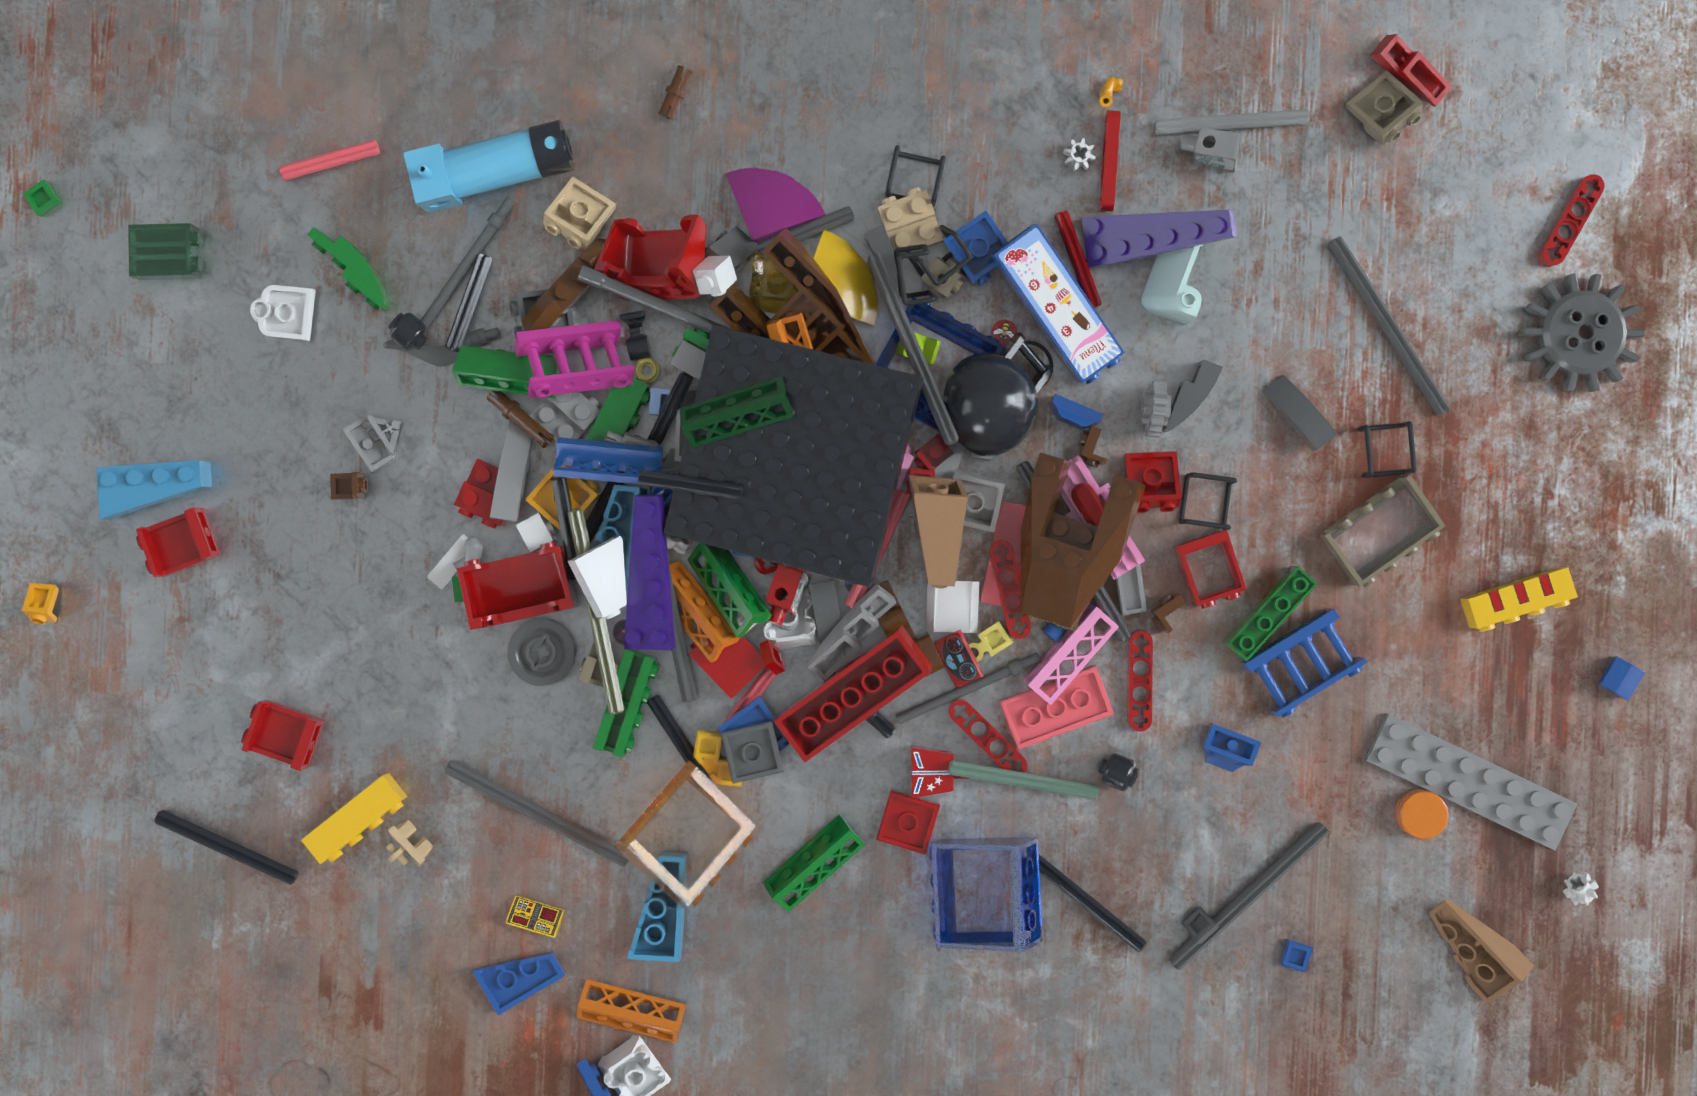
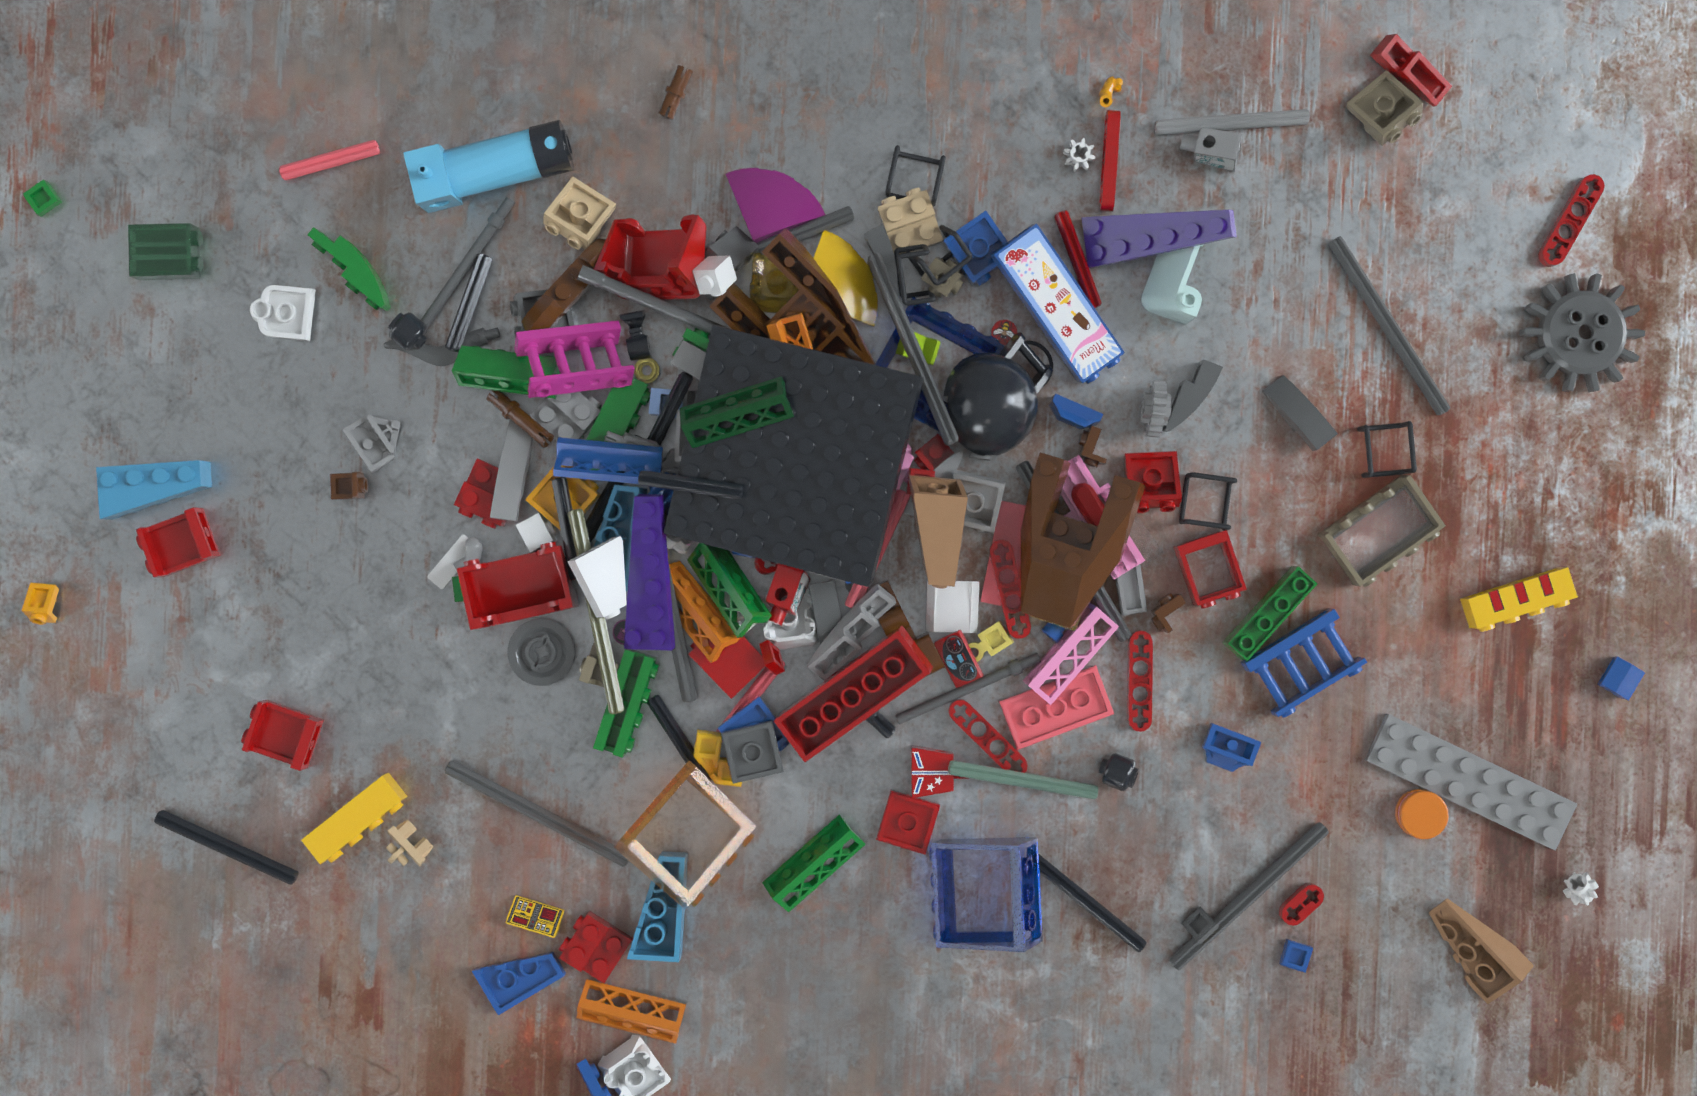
(594, 946): none -> red plate
(1296, 899): none -> red beam

